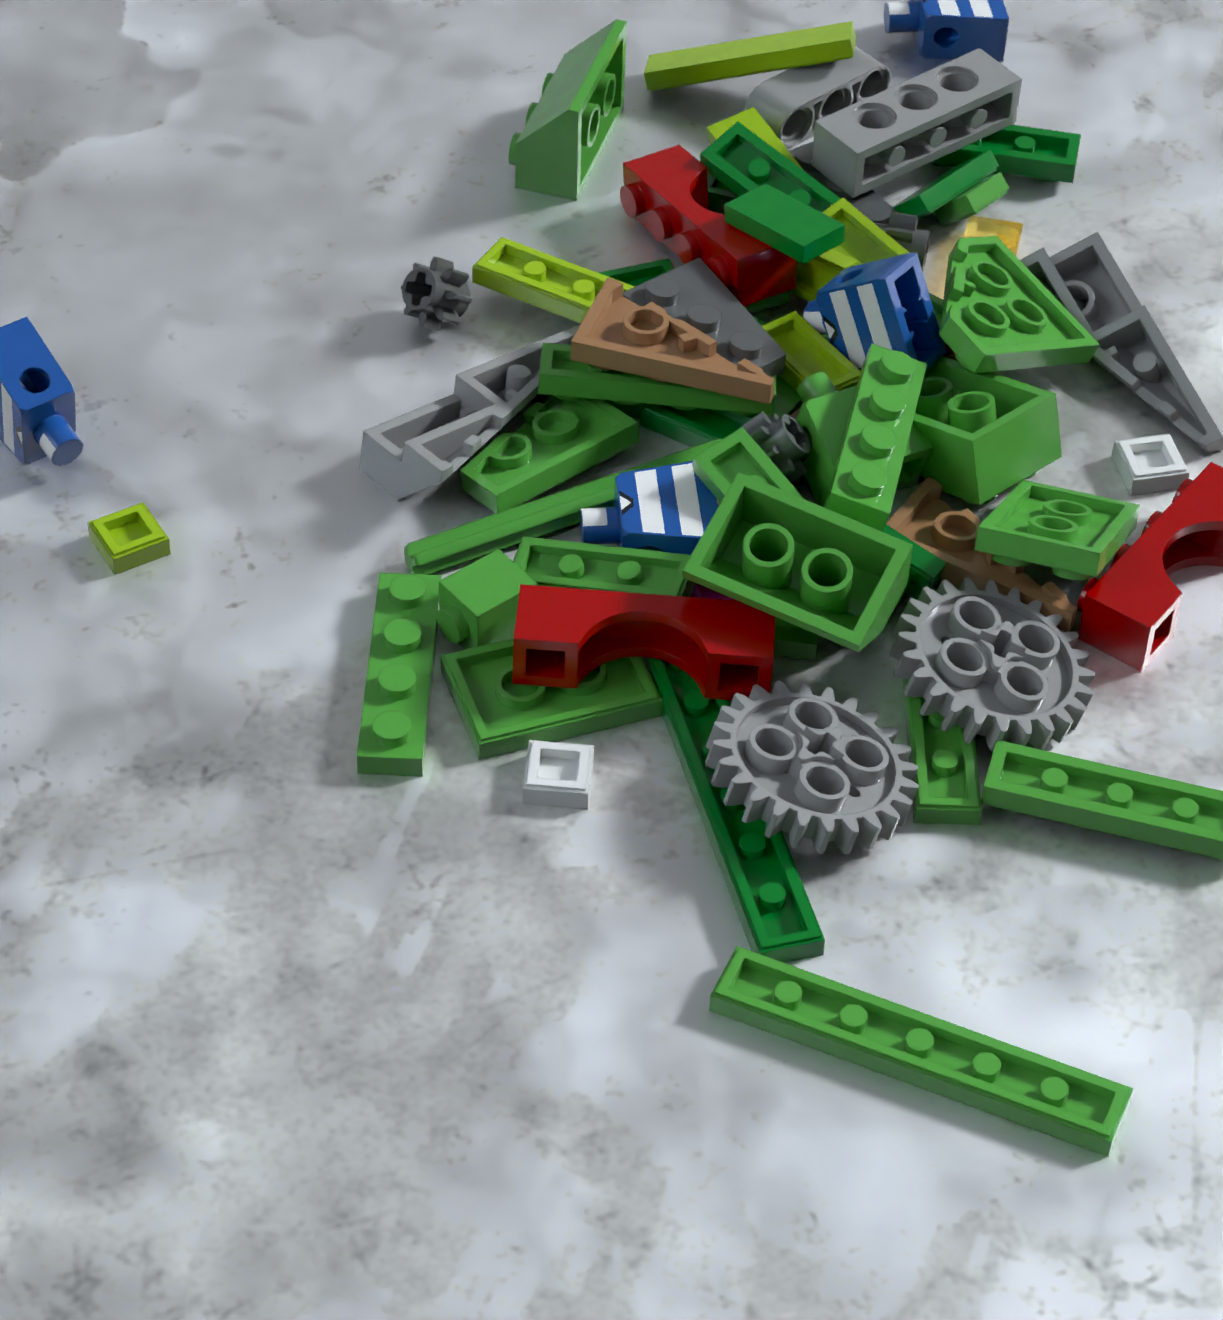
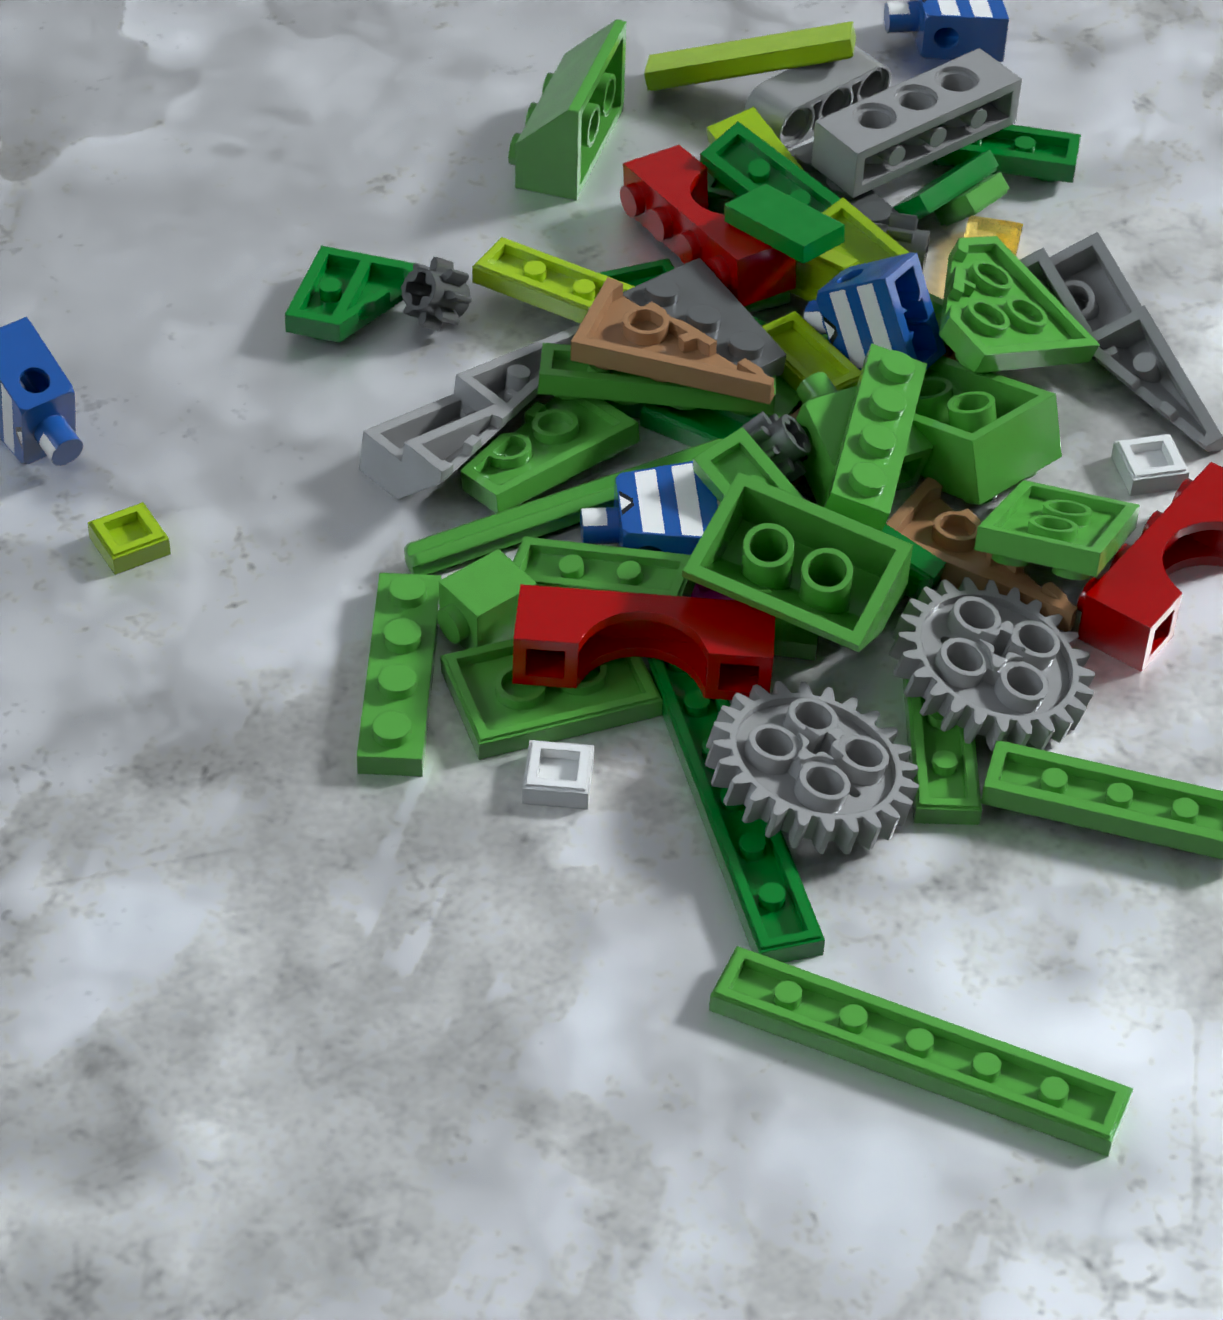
(344, 293): none -> green wing

